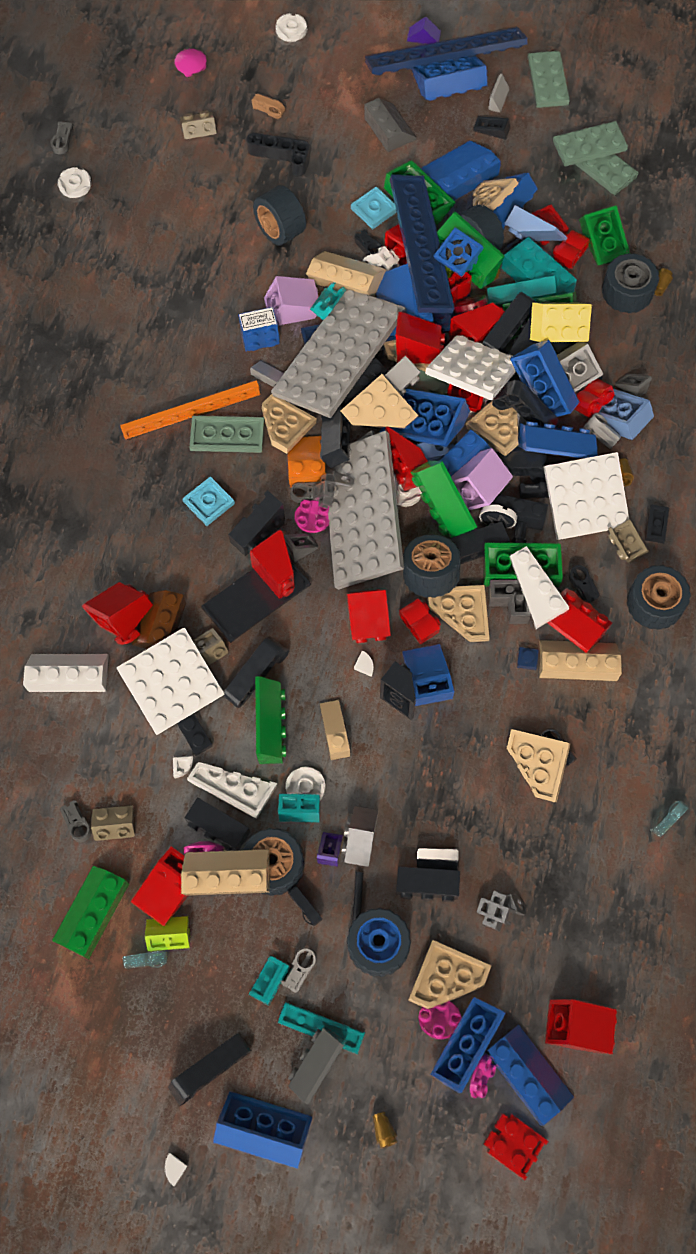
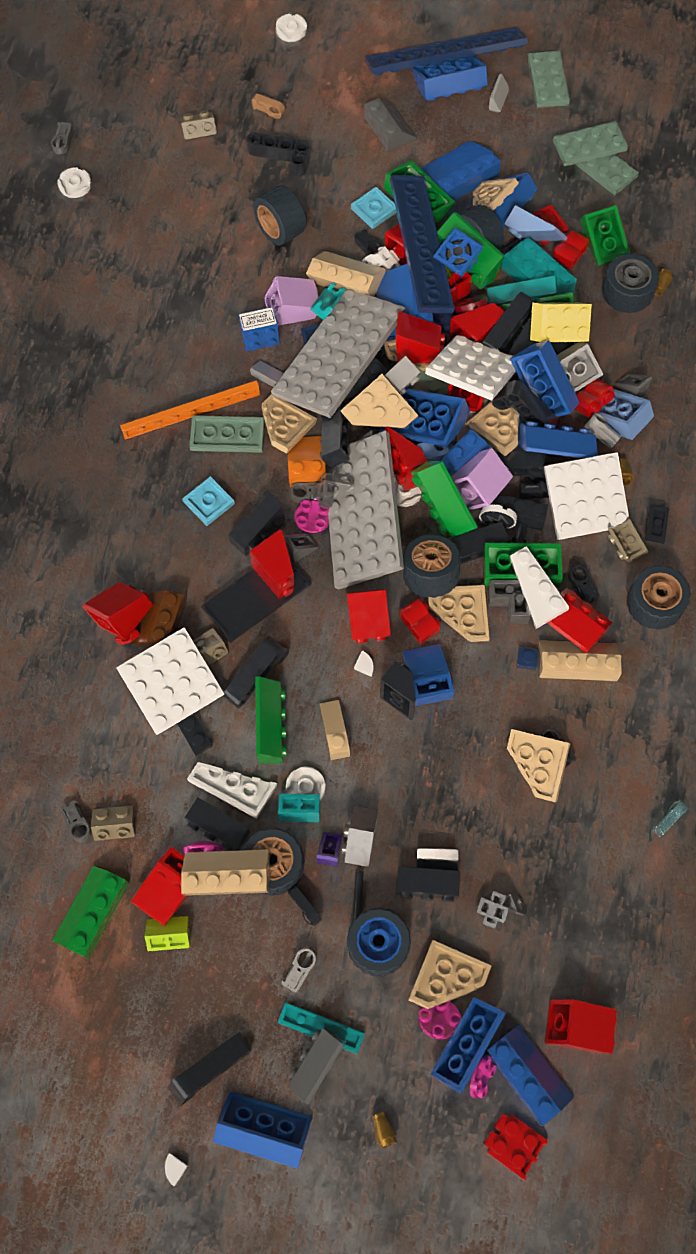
(66, 673): white slope -> none
(145, 959): clear light blue piece -> none
(182, 765): white tile -> none
(190, 61): dark pink dish -> none
(269, 980): teal hinge -> none
(424, 32): dark purple slope -> none
(500, 131): black slope -> none

